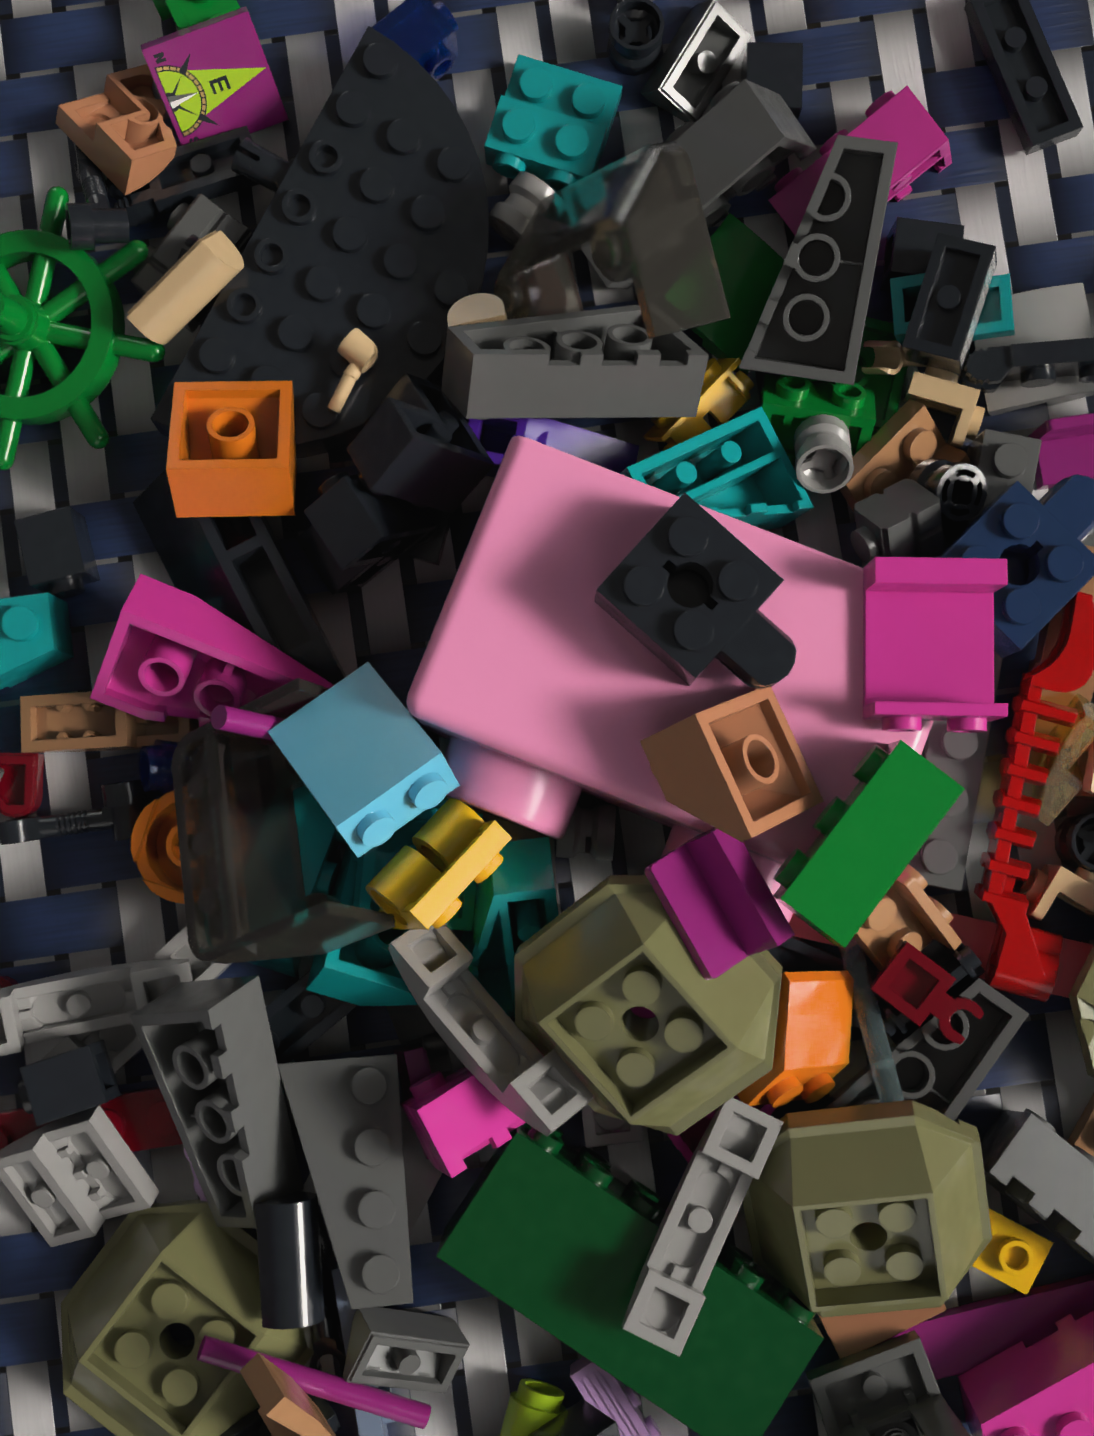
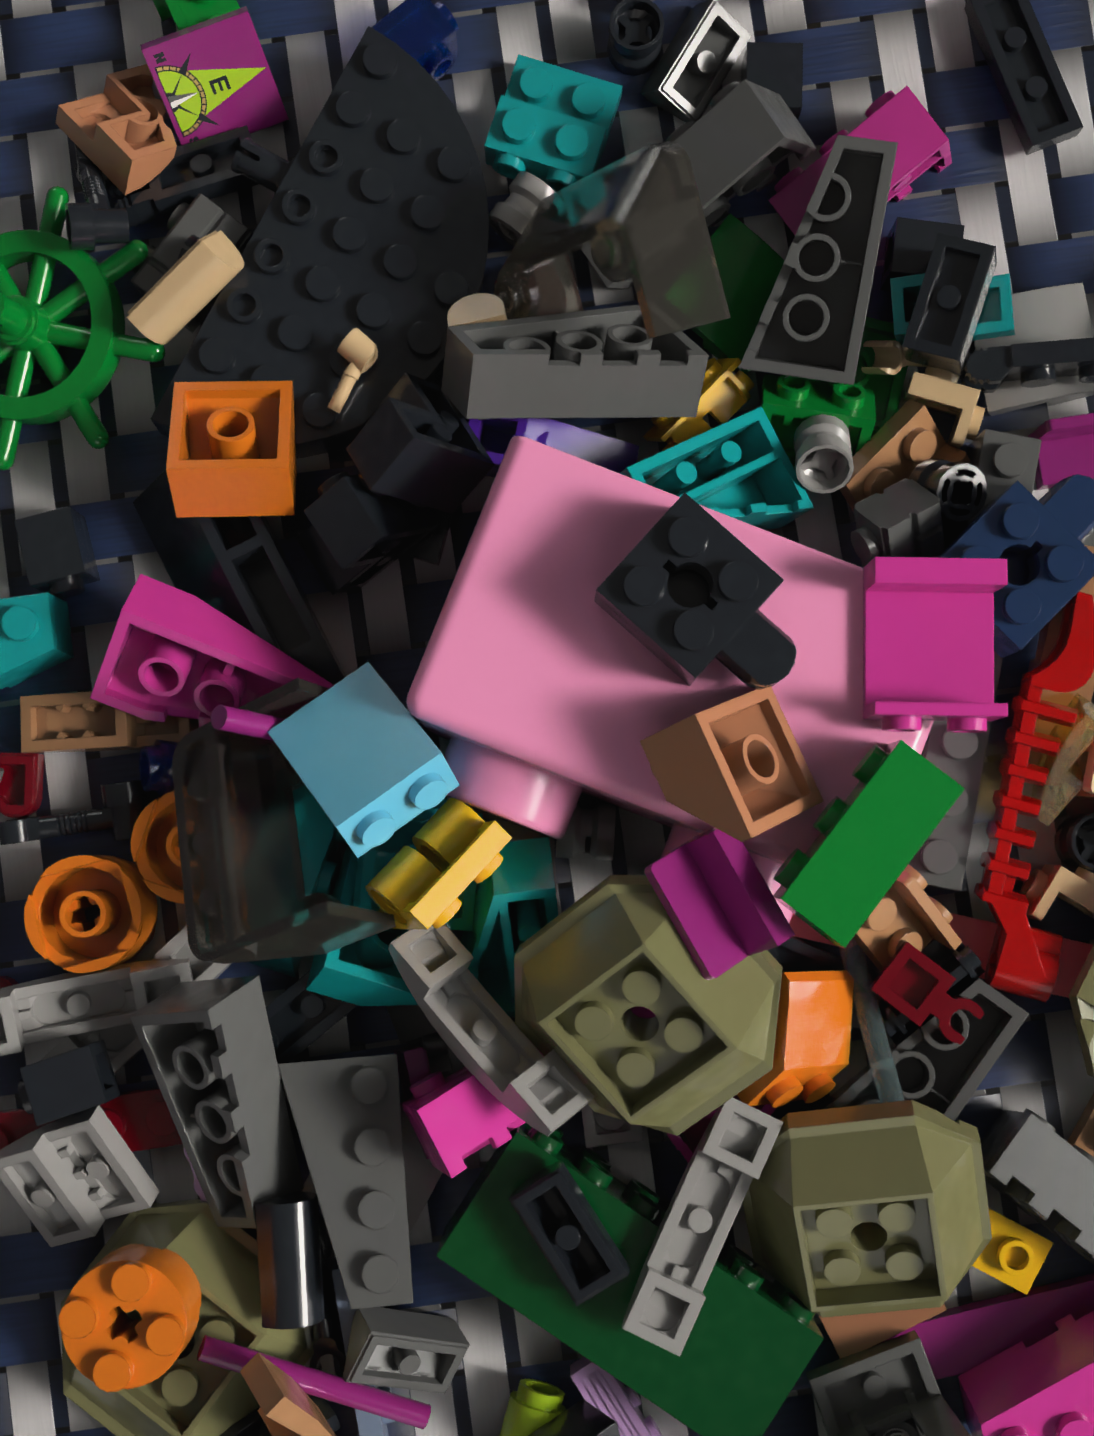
(58, 905): none -> orange brick
(109, 1344): none -> orange brick
(569, 1232): none -> black brick

